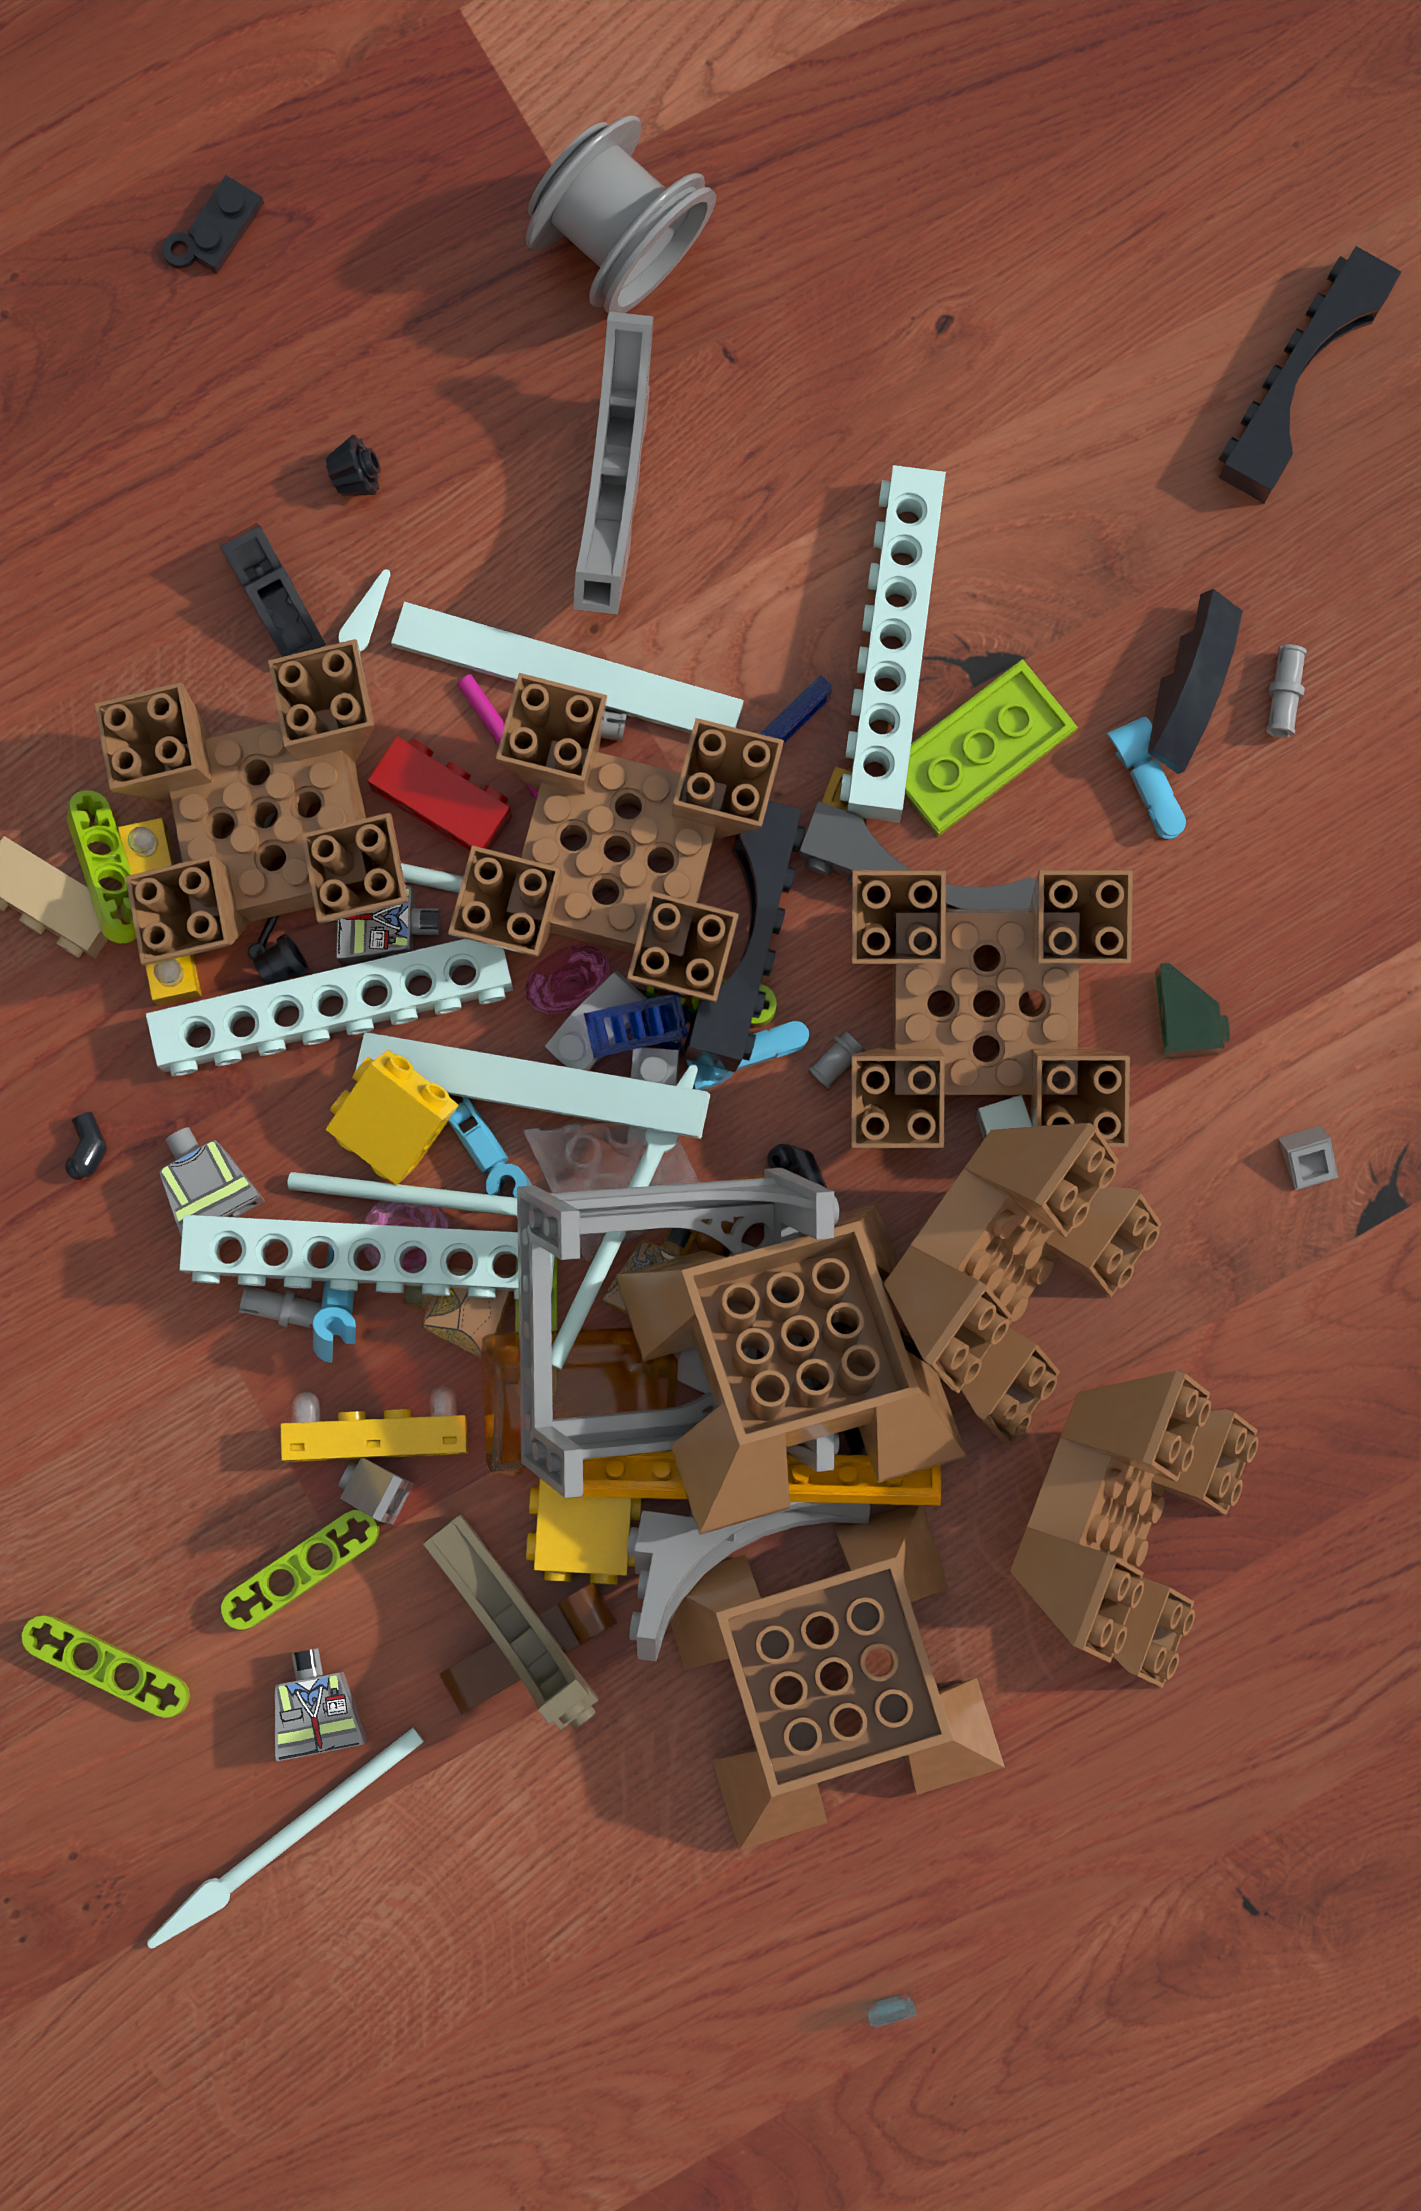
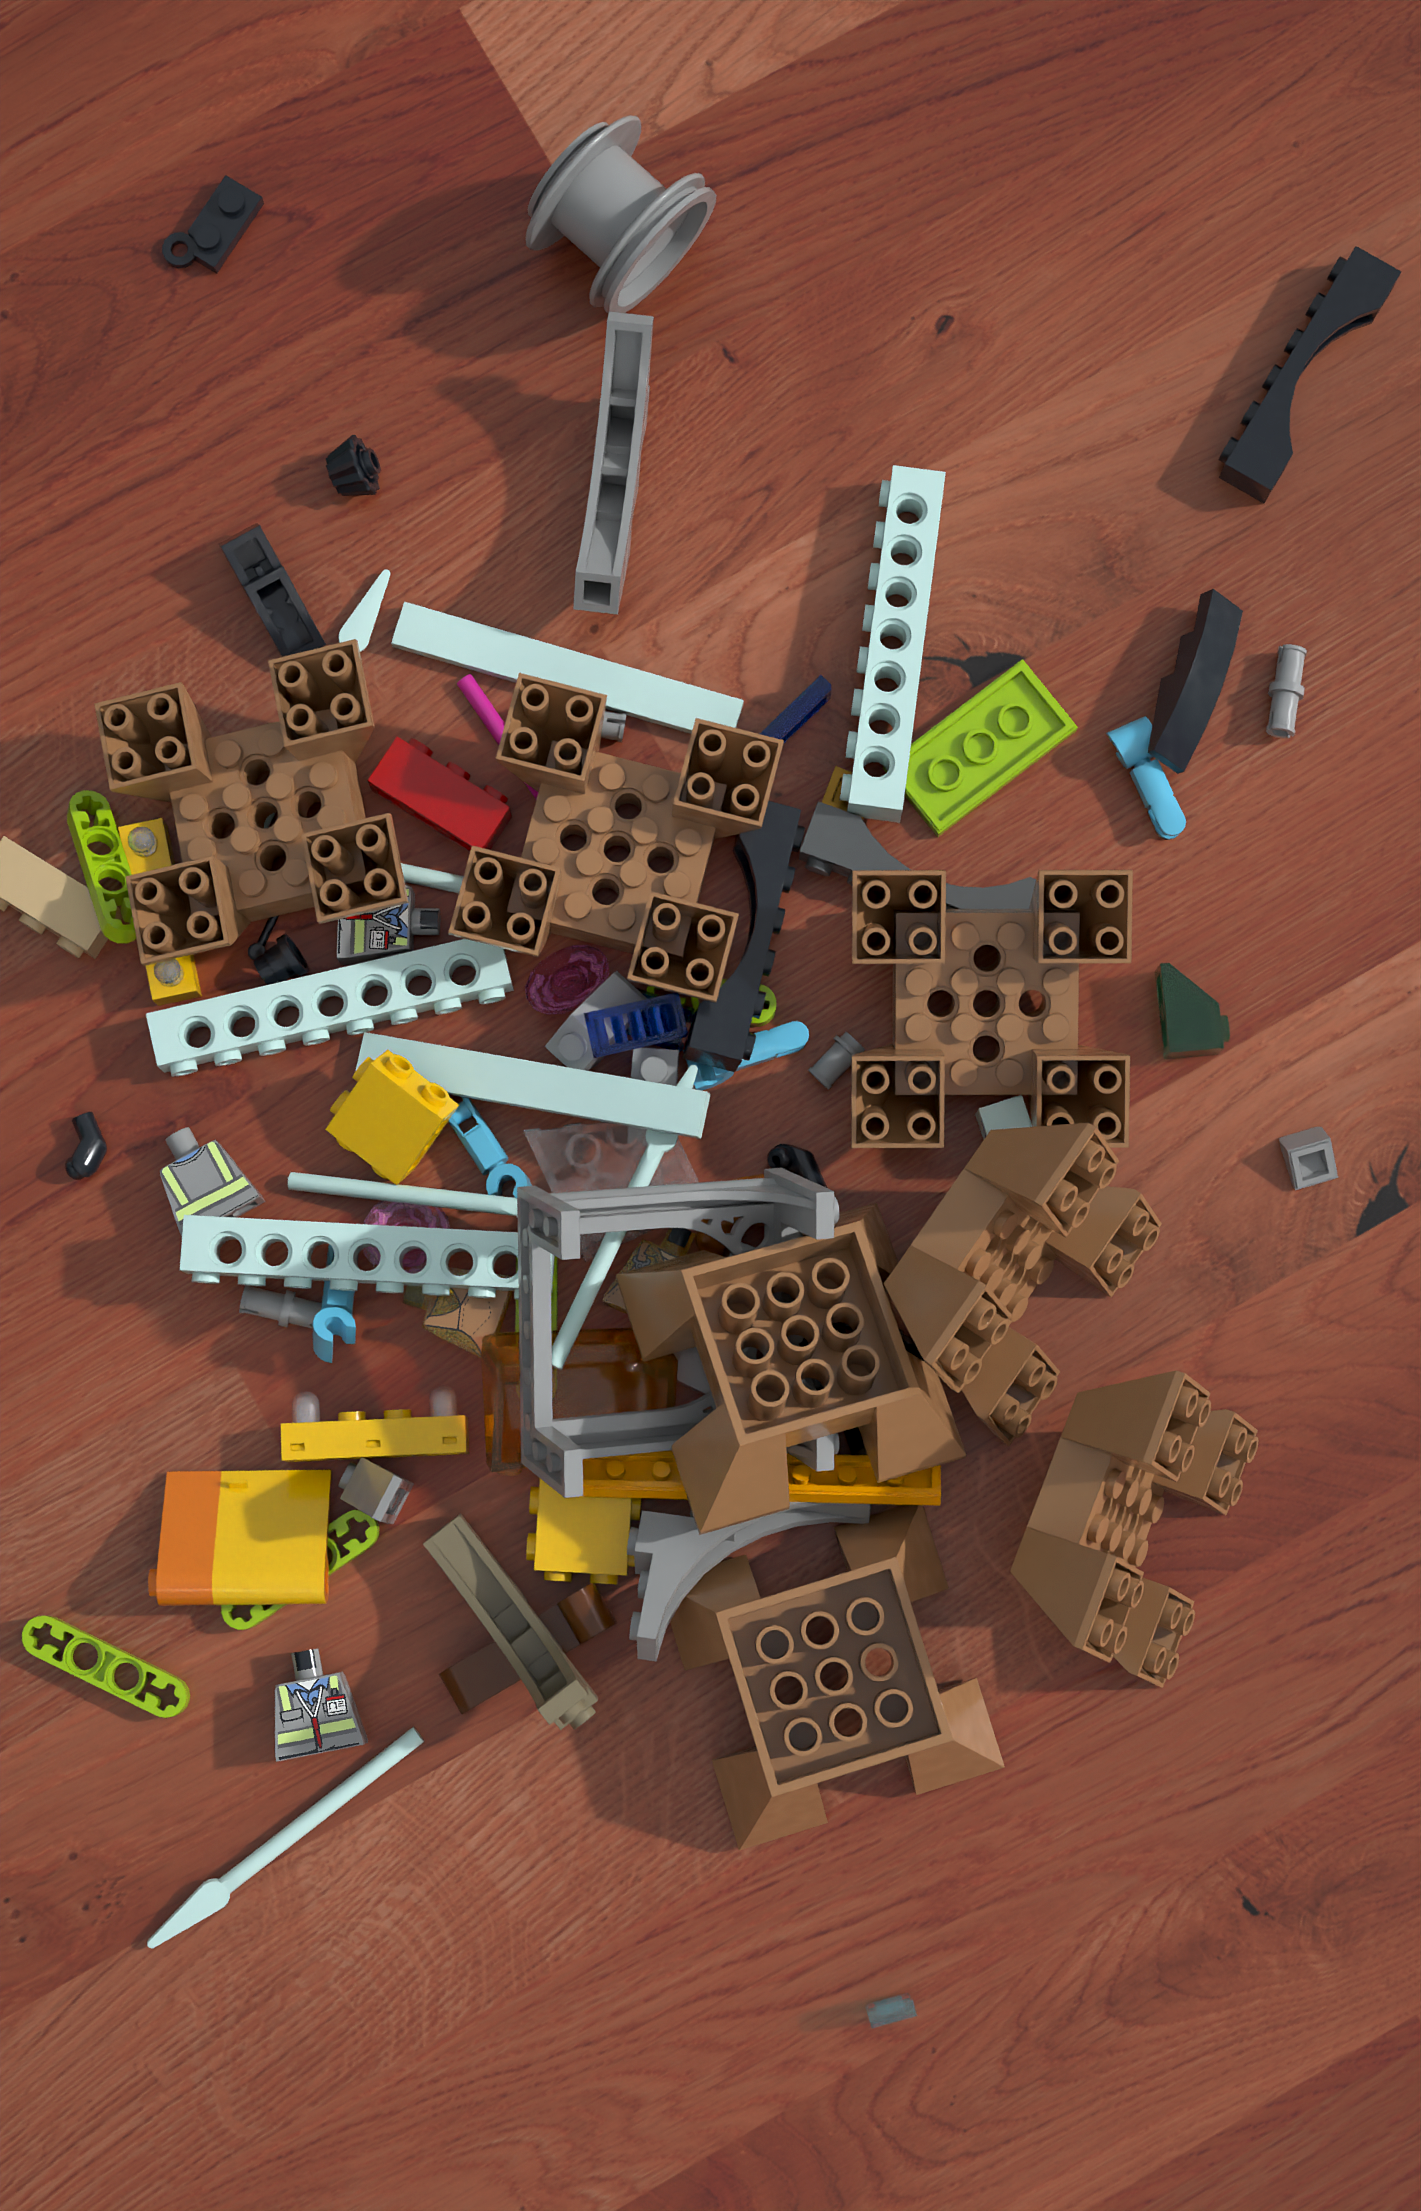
(243, 1538): none -> yellow door

